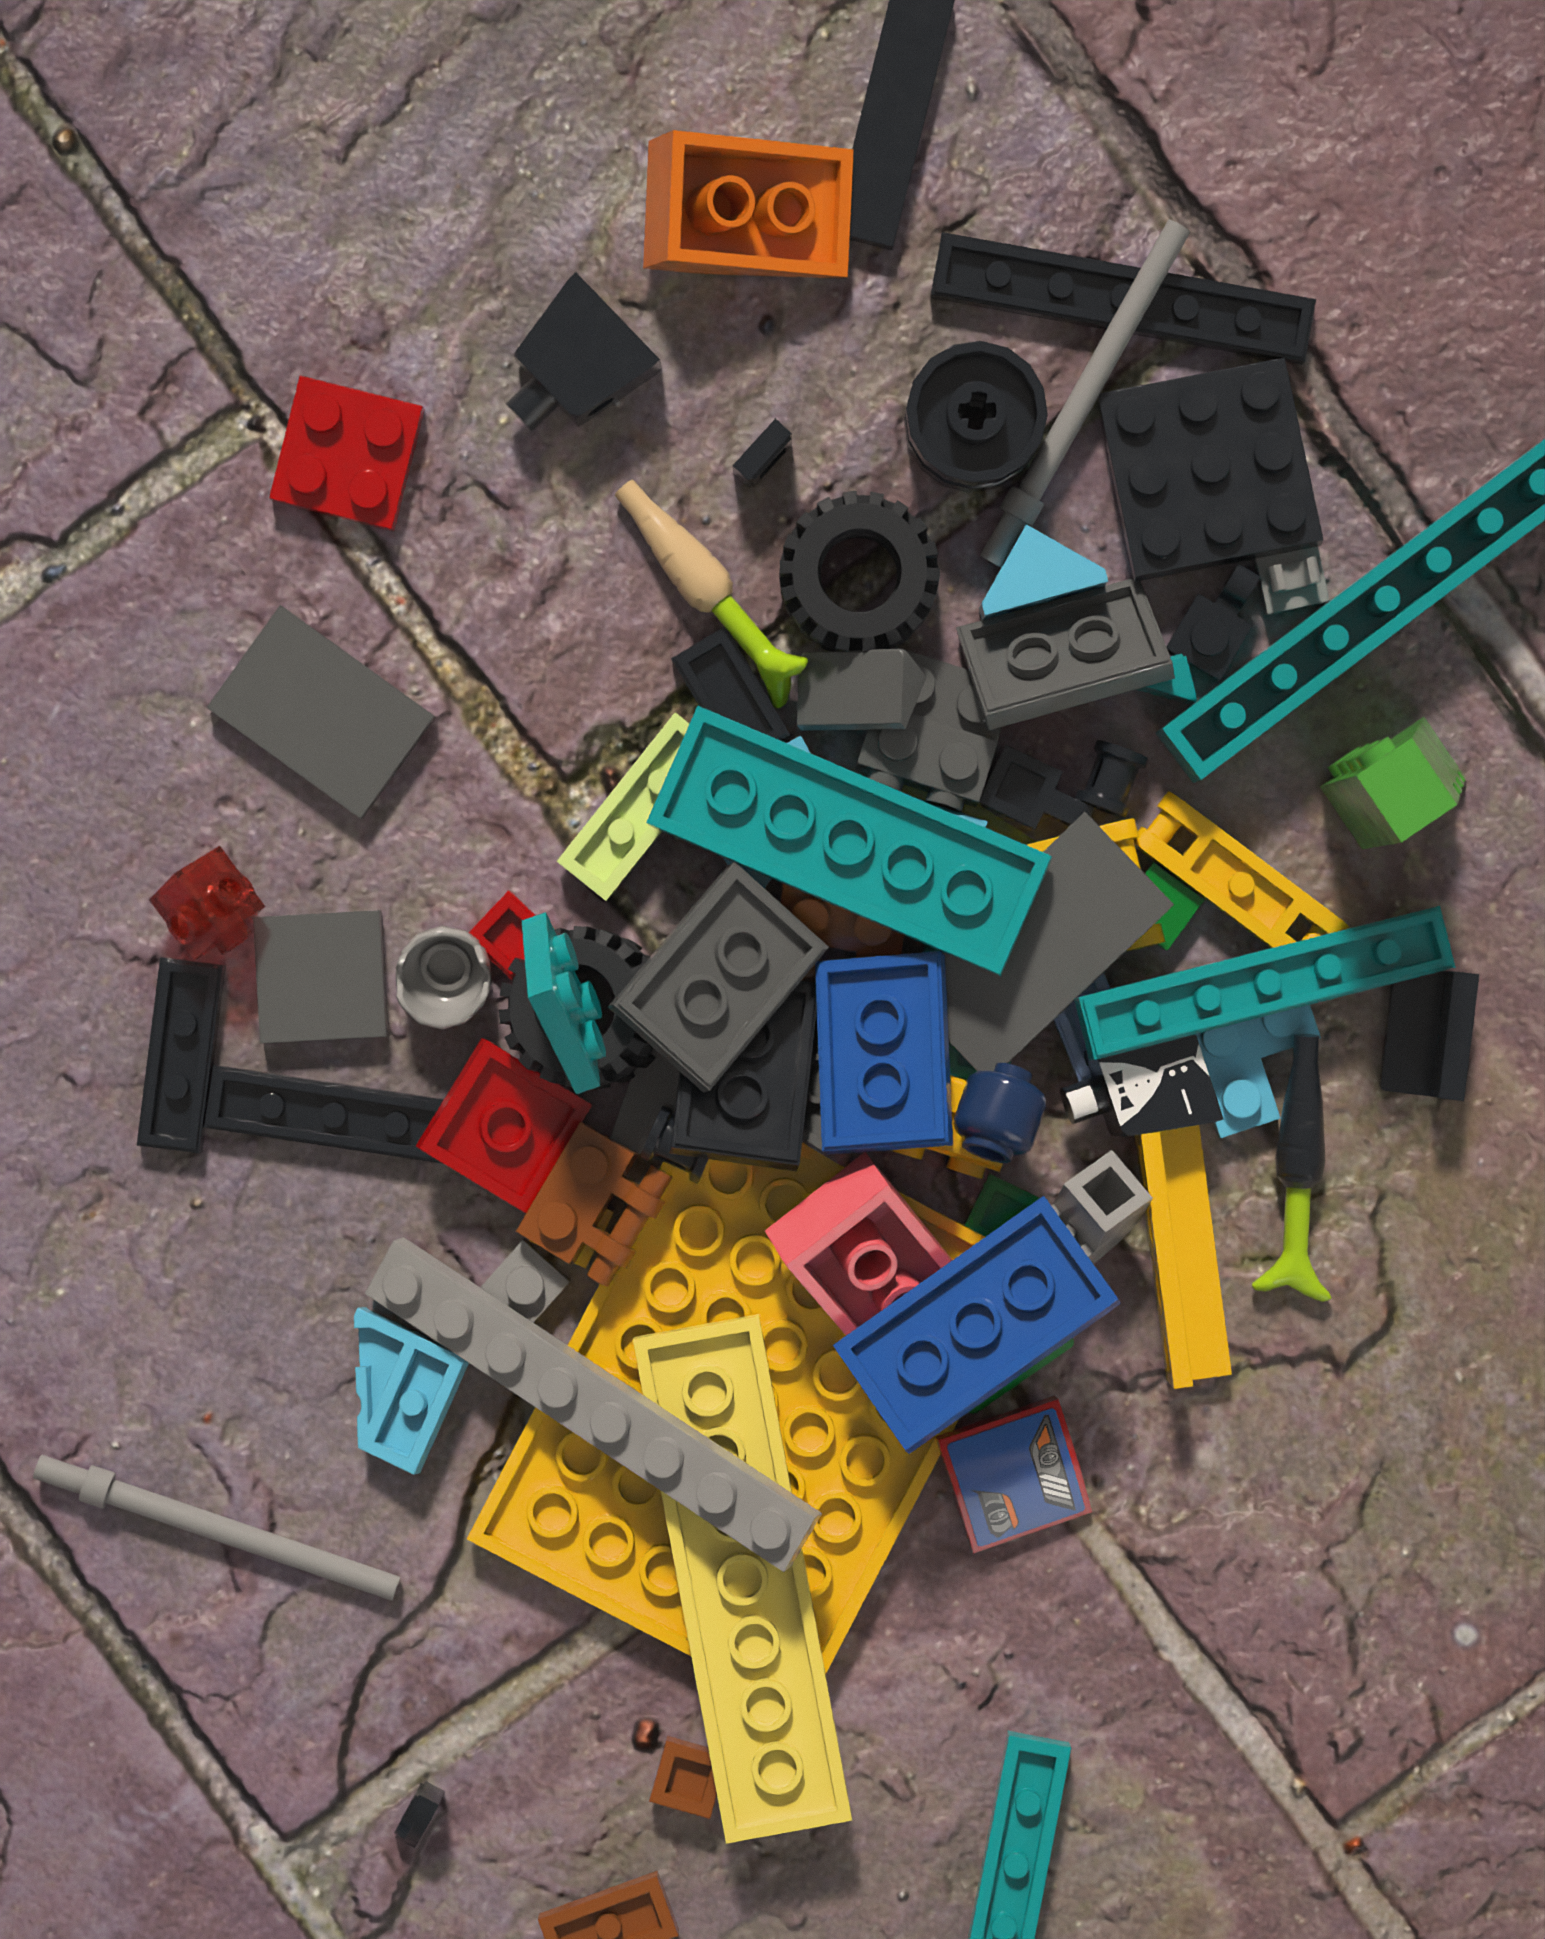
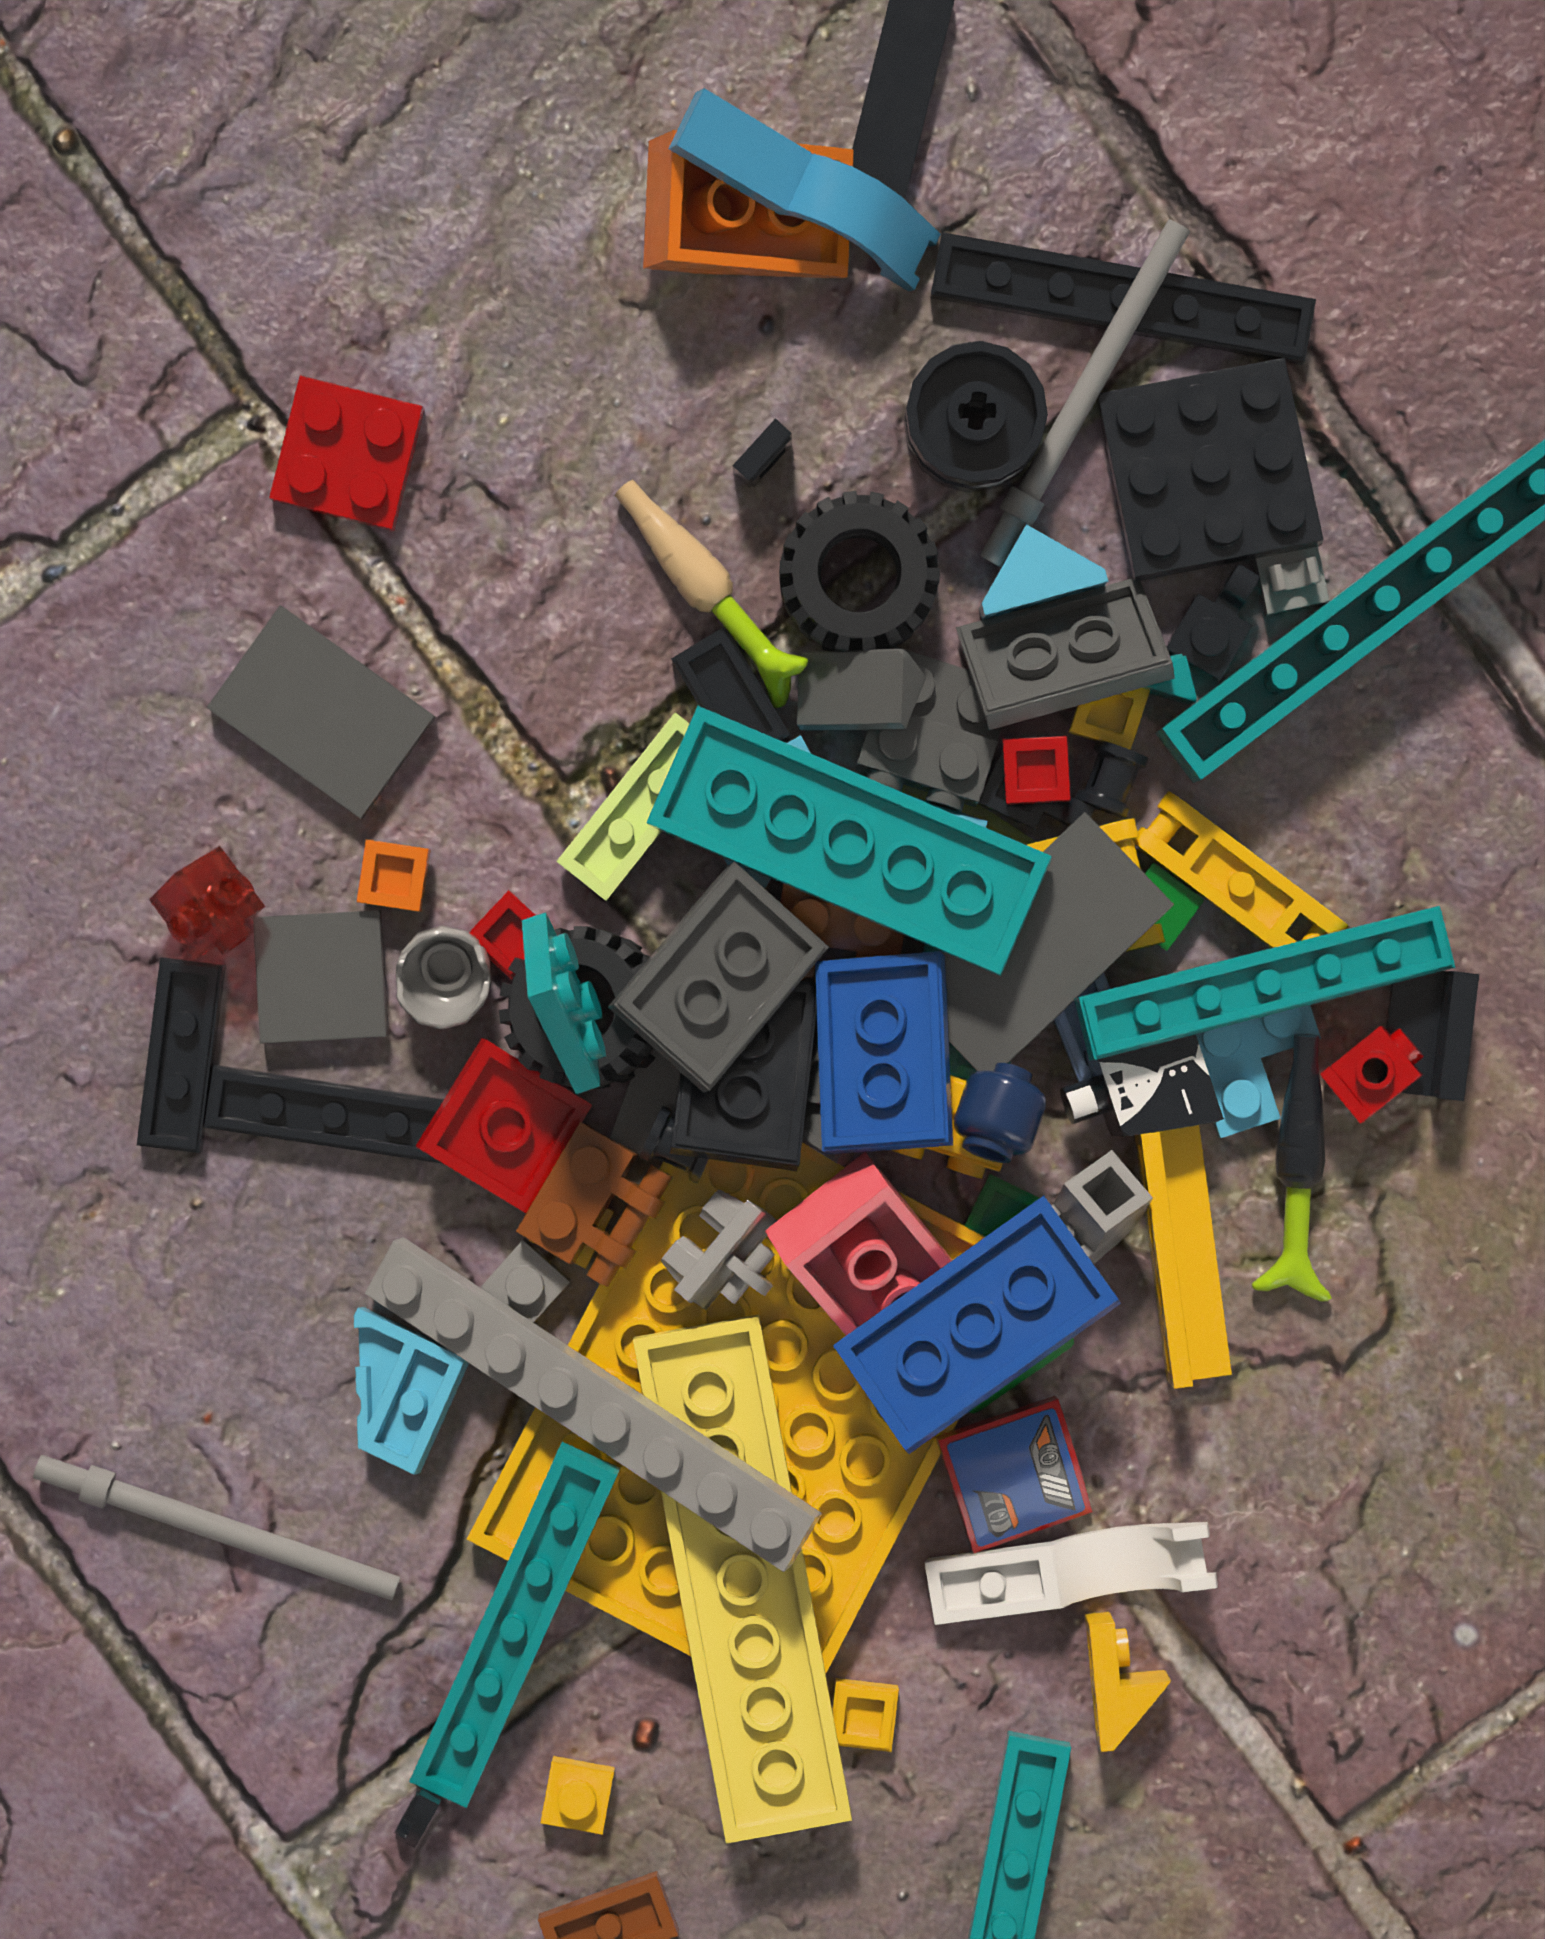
(393, 875): none -> orange plate
(514, 1624): none -> teal plate
(577, 1795): none -> yellow plate
(579, 359): black torso -> none
(685, 1778): dark orange plate -> none
(731, 1260): none -> light grey hips
(804, 185): none -> dark azure piece
(865, 1714): none -> yellow tile
(1036, 770): none -> red plate
(1068, 1571): none -> white piece
(1111, 718): none -> yellow plate
(1117, 1697): none -> yellow slope
(1348, 1078): none -> red brick
(1394, 786): bright green wedge -> none

